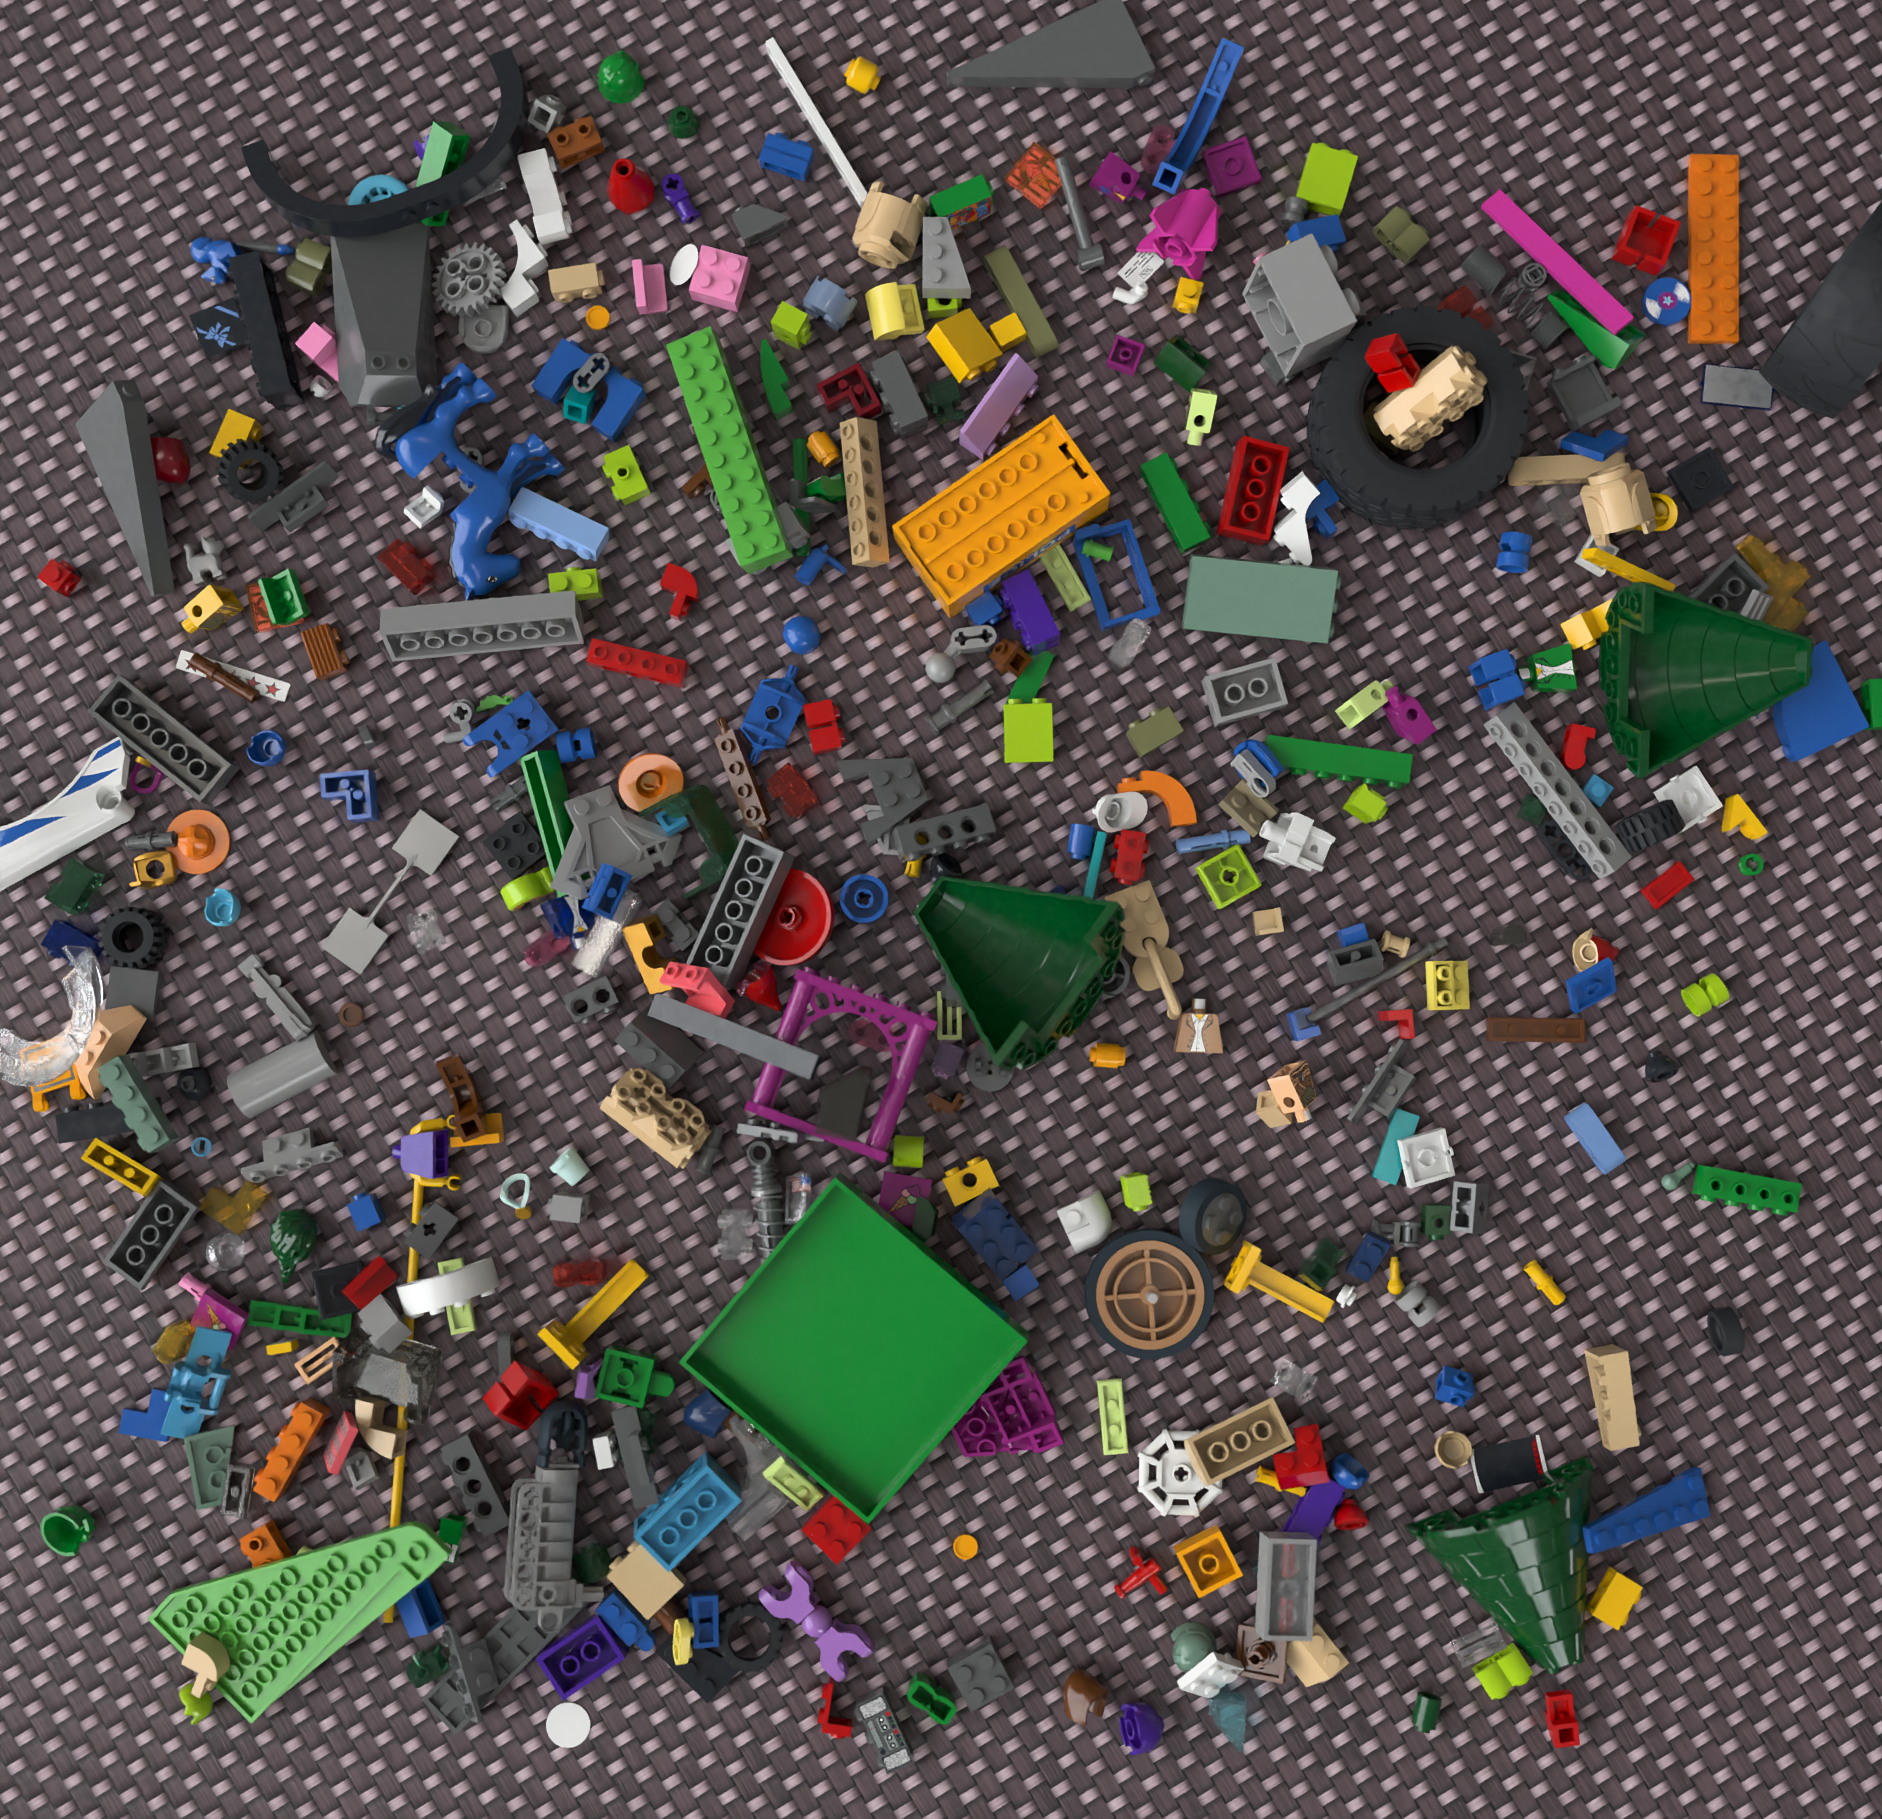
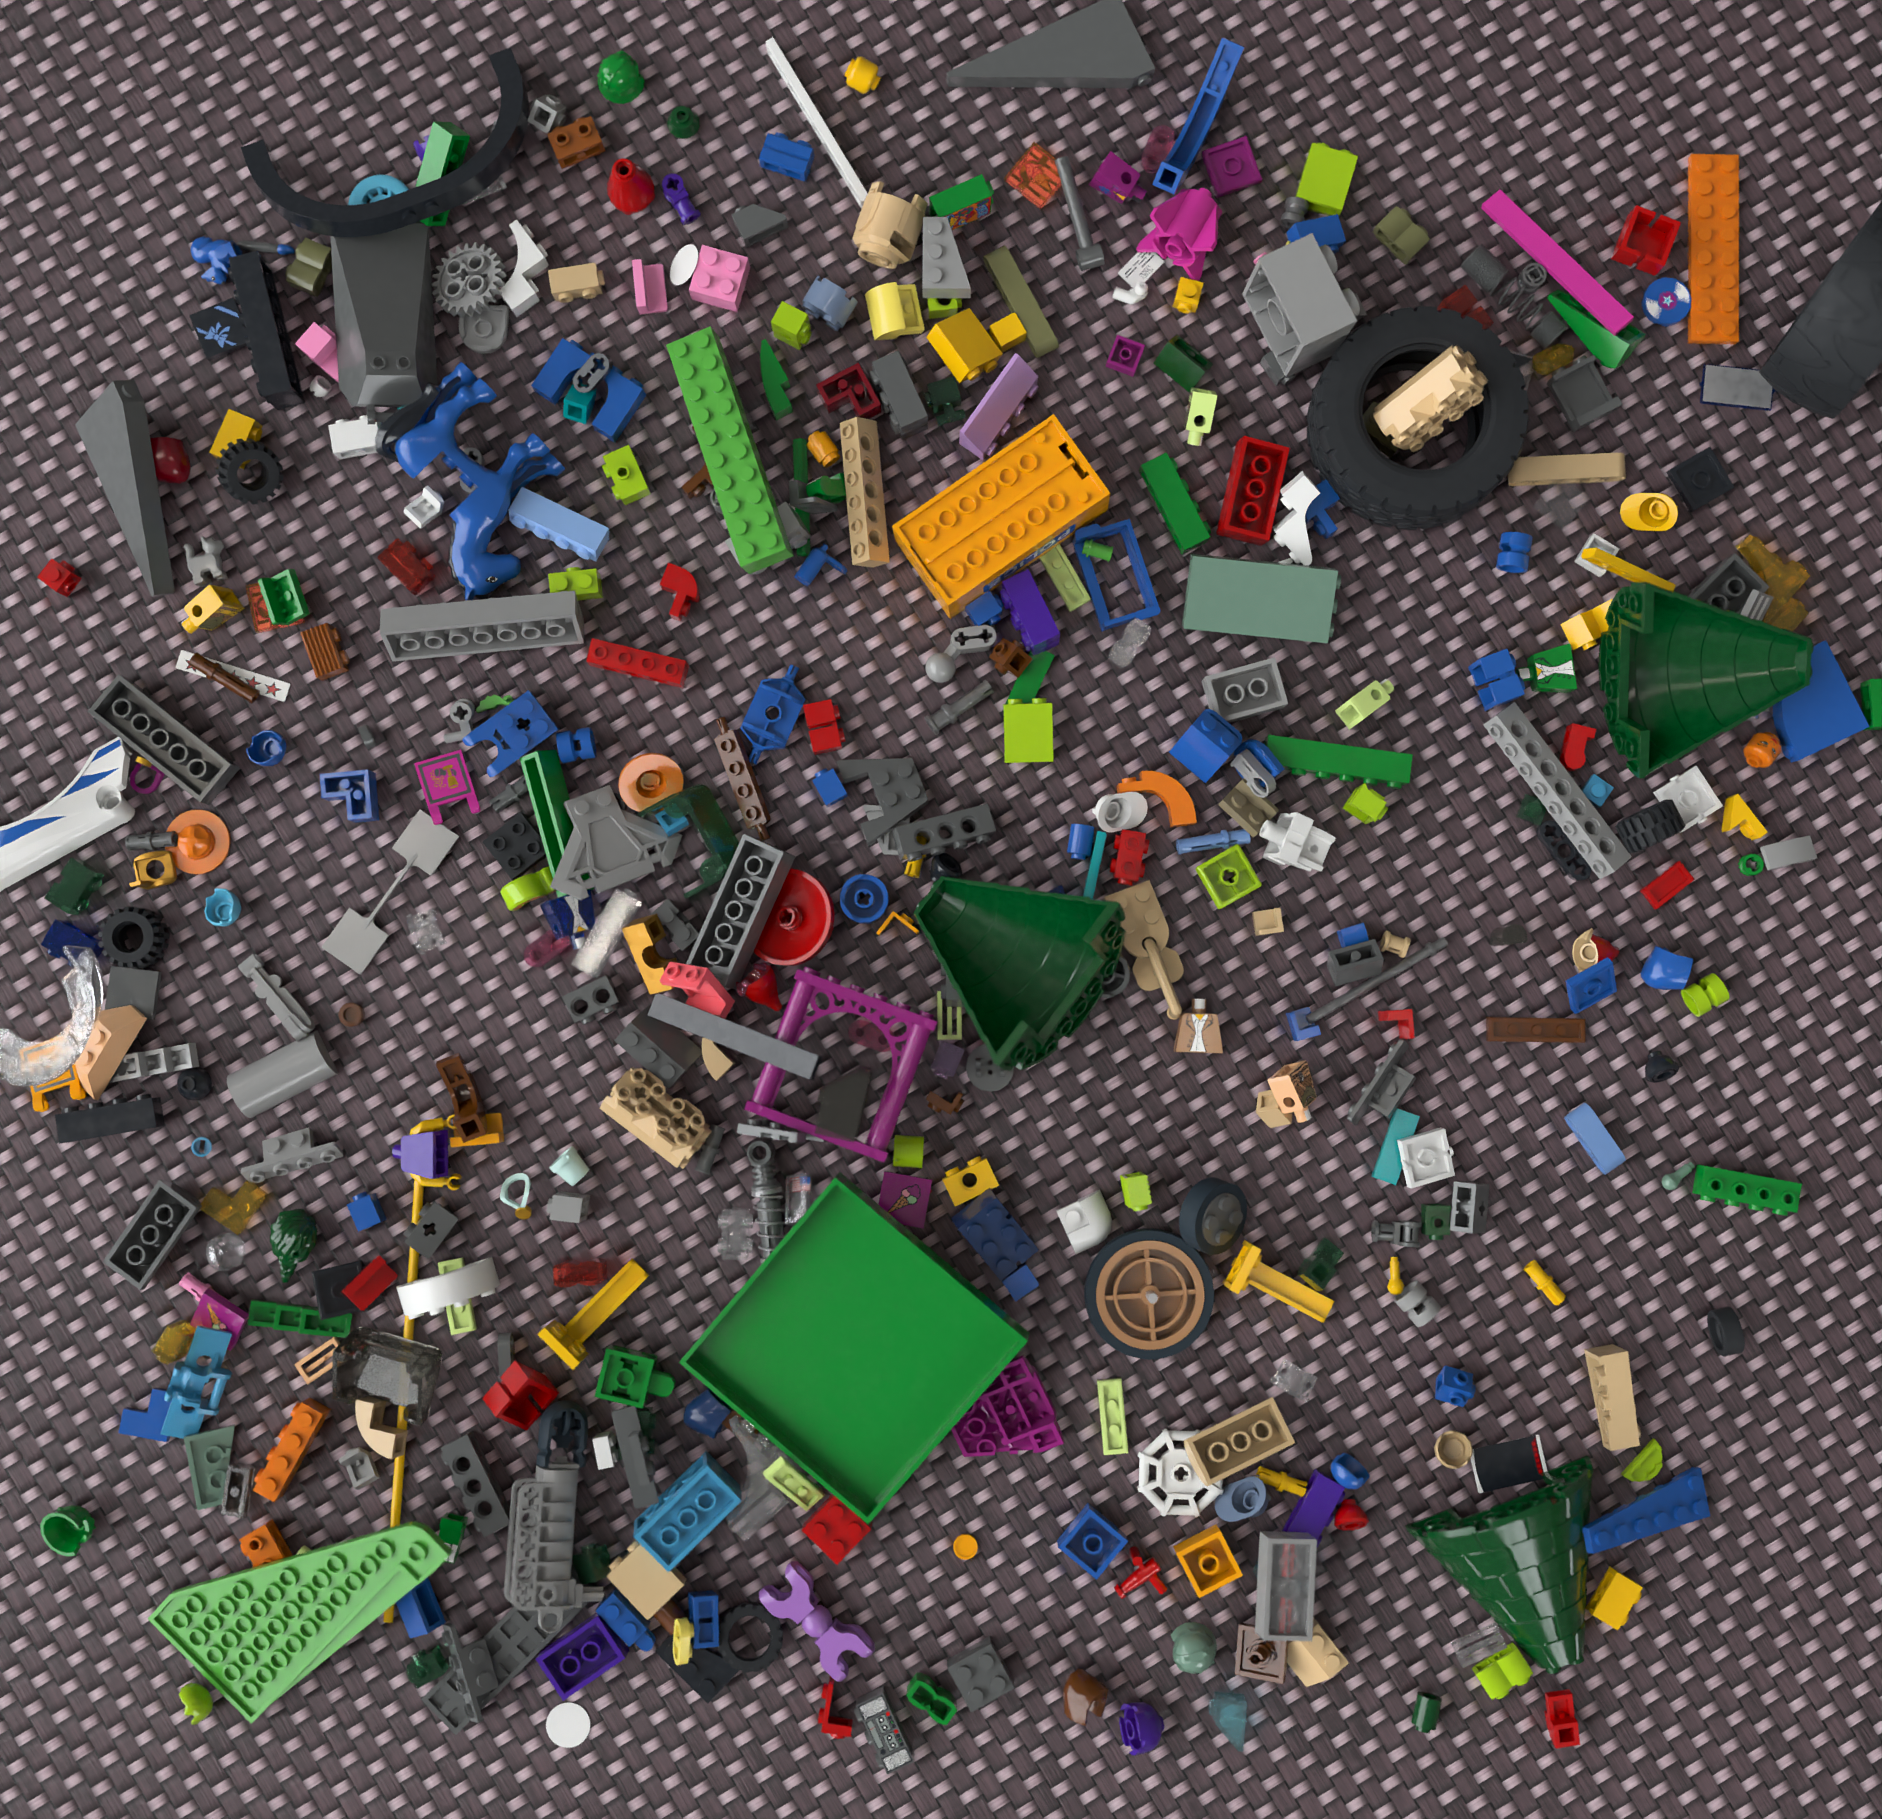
(121, 1167): yellow brick -> none
(137, 1103): sand green brick -> none
(208, 1659): tan brick -> none
(282, 1346): yellow tile -> none
(297, 501): dark grey bracket -> none
(340, 1442): coral tile -> none
(353, 437): none -> white brick
(384, 1324): light grey brick -> none
(446, 781): none -> dark pink flag
(546, 200): white brick -> none
(584, 1384): medium lavender slope -> none
(598, 317): light orange piece -> none
(607, 891): blue brick -> none
(715, 1059): none -> tan brick
(793, 791): clear red brick -> none
(801, 635): blue hair -> none
(829, 787): none -> blue brick
(907, 921): none -> light orange bracket
(925, 1219): dark green slope -> none
(1092, 1541): none -> blue brick
(1107, 1055): light orange brick -> none
(1154, 731): olive brick -> none
(1206, 744): none -> blue brick
(1211, 1675): white plate -> none
(1242, 1500): none -> sand blue piece
(1305, 1465): red brick -> none
(1346, 1296): white plate -> none
(1368, 1256): dark blue plate -> none
(1393, 371): red piece -> none
(1407, 716): magenta torso -> none
(1447, 985): light yellow brick -> none
(1552, 358): none -> clear yellow plate
(1595, 448): blue tile -> none
(1617, 502): tan piece -> none
(1645, 1464): none -> lime tile
(1666, 970): none -> blue piece
(1762, 750): none -> orange head
(1788, 852): none -> light grey slope

